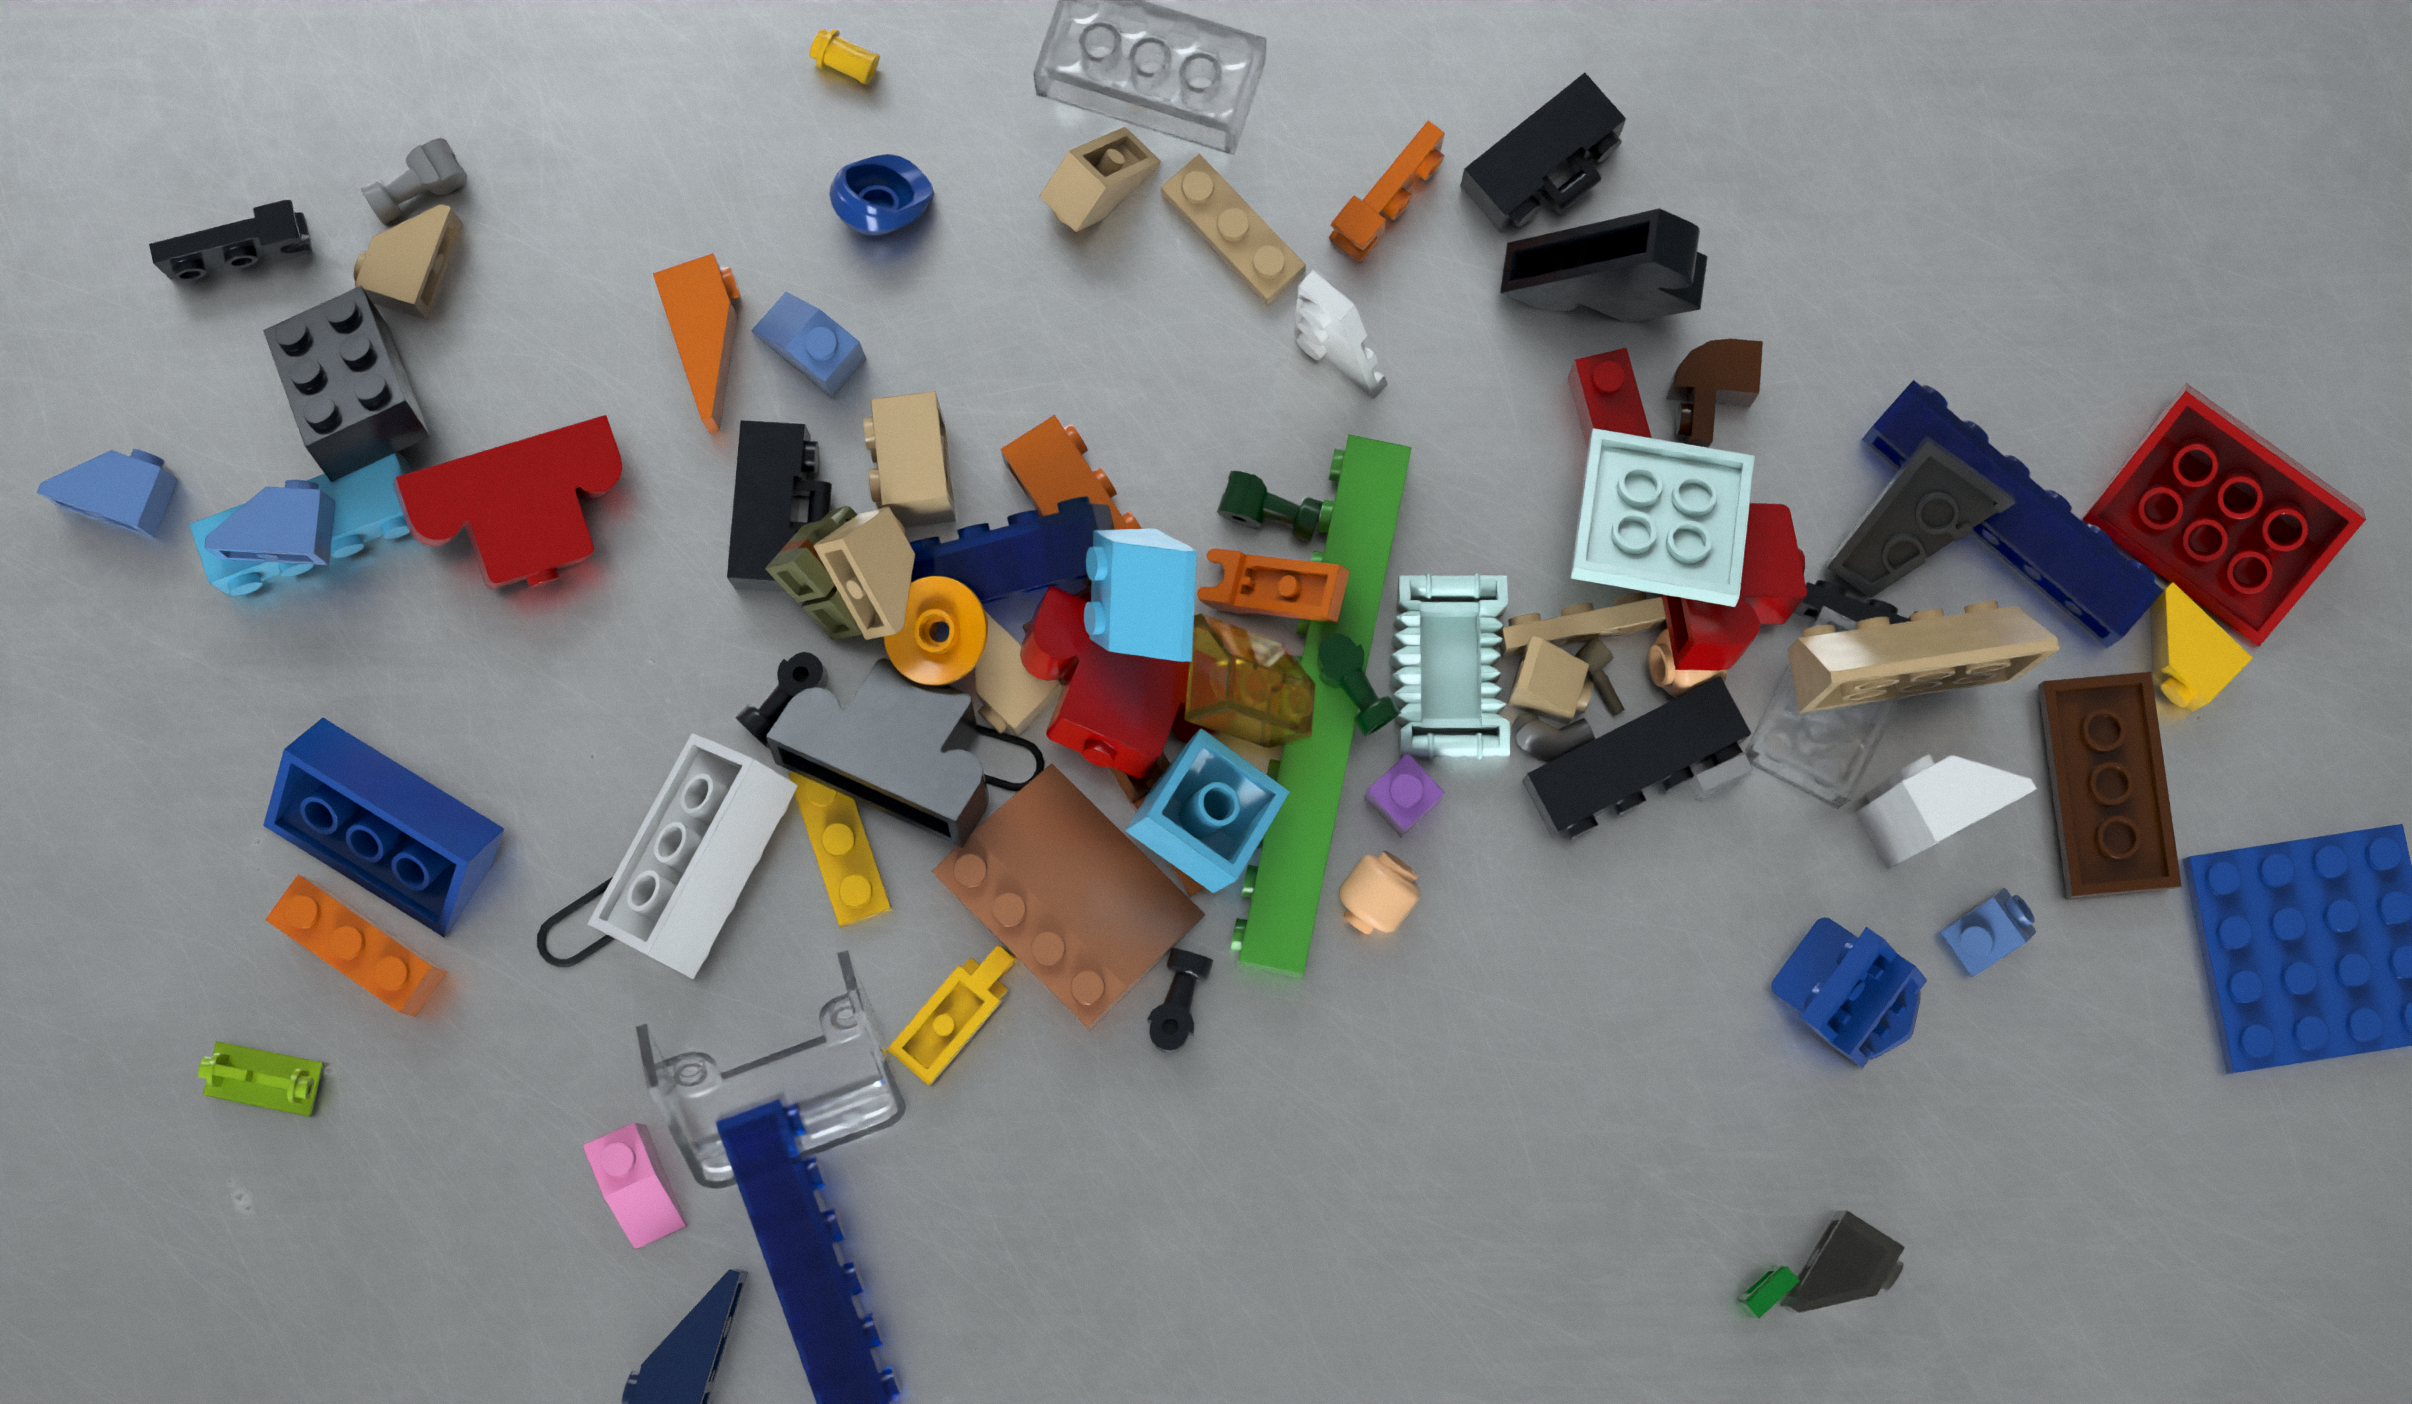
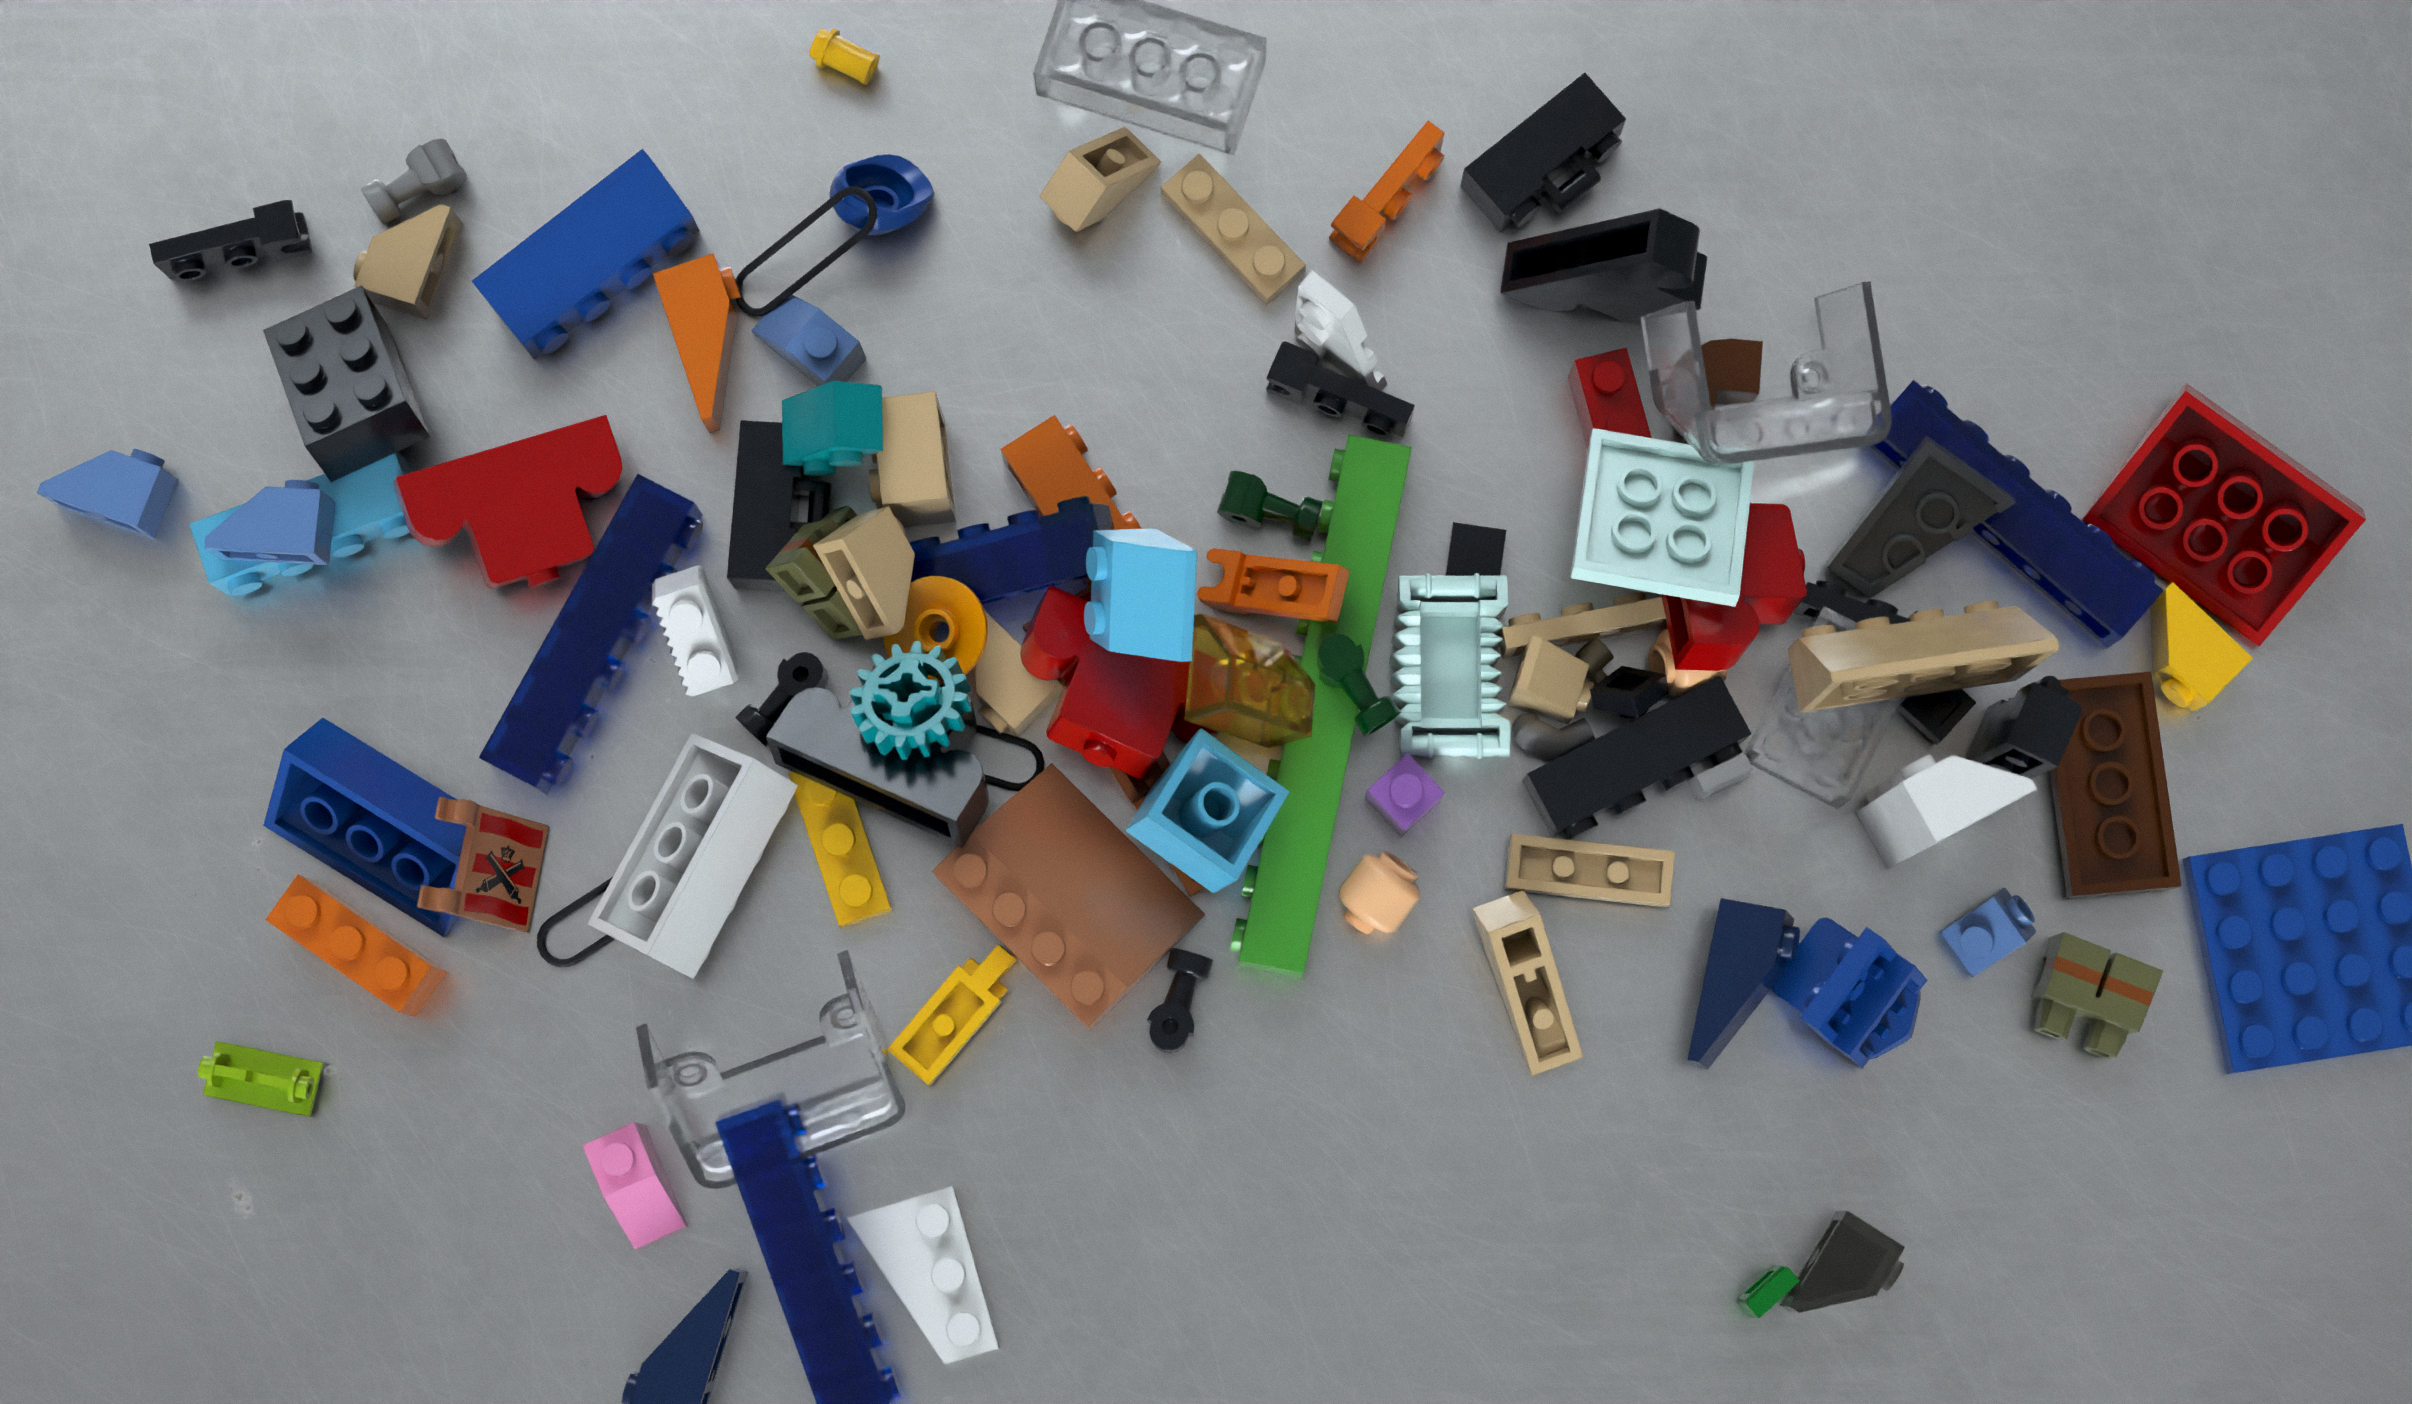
(495, 867): none -> nougat flag
(588, 255): none -> blue slope
(592, 636): none -> clear blue brick
(694, 631): none -> white brick
(820, 266): none -> black piece
(832, 426): none -> teal brick
(915, 704): none -> teal gear
(932, 1269): none -> white wing
(1297, 376): none -> black plate
(1475, 550): none -> black tile
(1528, 981): none -> tan slope
(1590, 870): none -> tan plate
(1629, 691): none -> black plate
(1742, 967): none -> dark blue slope
(1836, 390): none -> clear windscreen
(1936, 712): none -> black plate
(2028, 730): none -> black piece
(2096, 987): none -> olive hips

